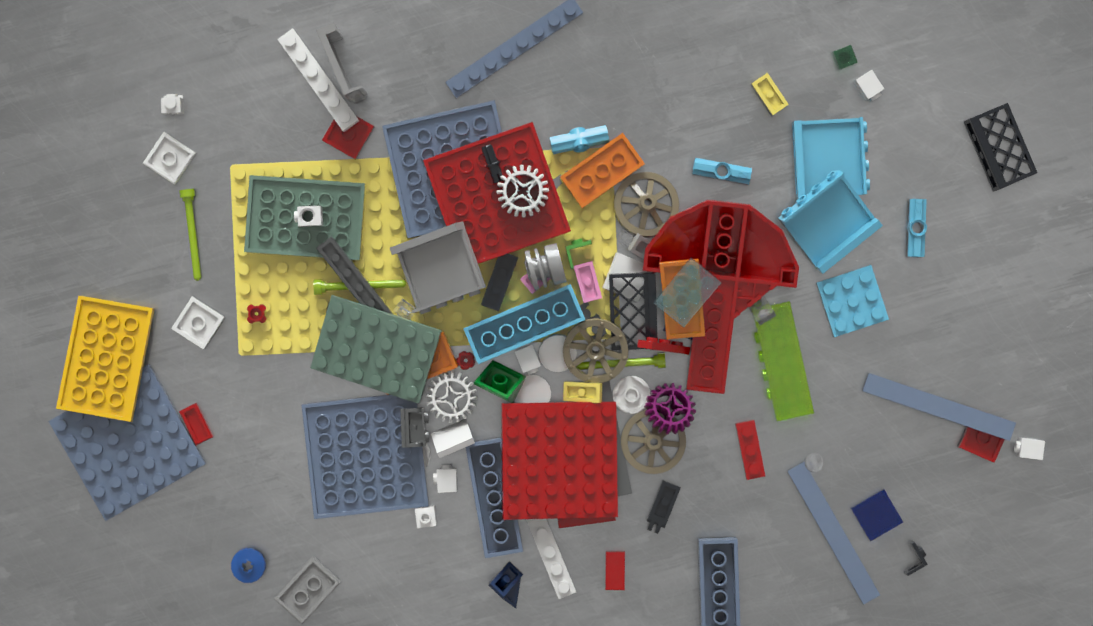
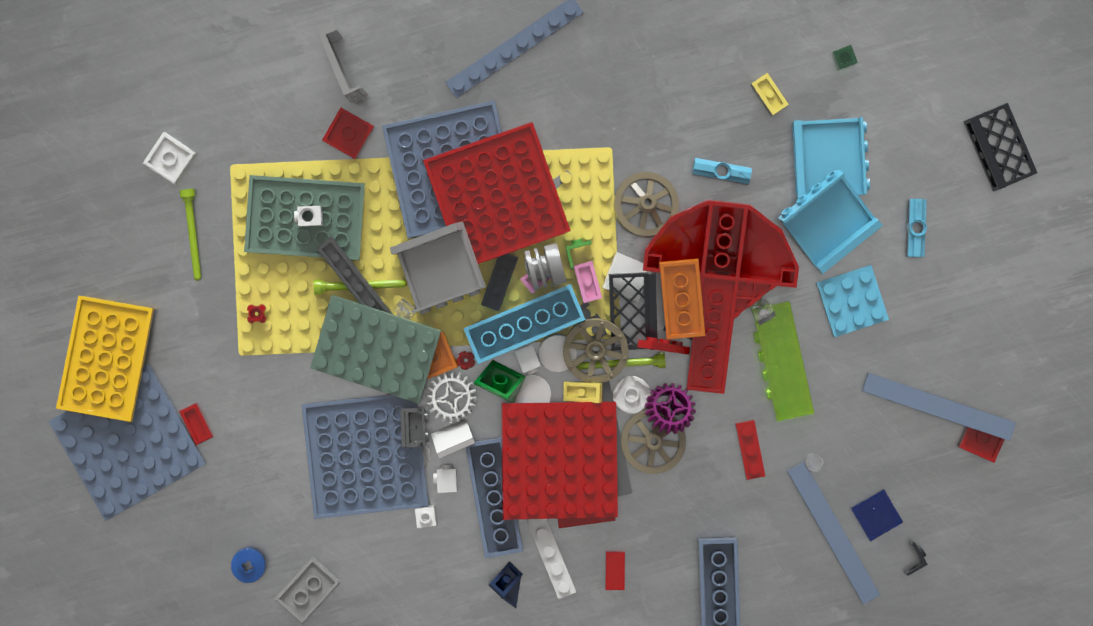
(172, 104): white brick -> none
(198, 322): white plate -> none
(318, 80): white plate -> none
(492, 163): black axle -> none
(512, 177): white gear -> none
(579, 139): medium azure piece -> none
(602, 170): orange plate -> none
(638, 246): light grey bracket -> none
(663, 505): black hinge -> none
(687, 292): clear light blue plate -> none
(869, 86): white brick -> none
(1029, 448): white brick -> none

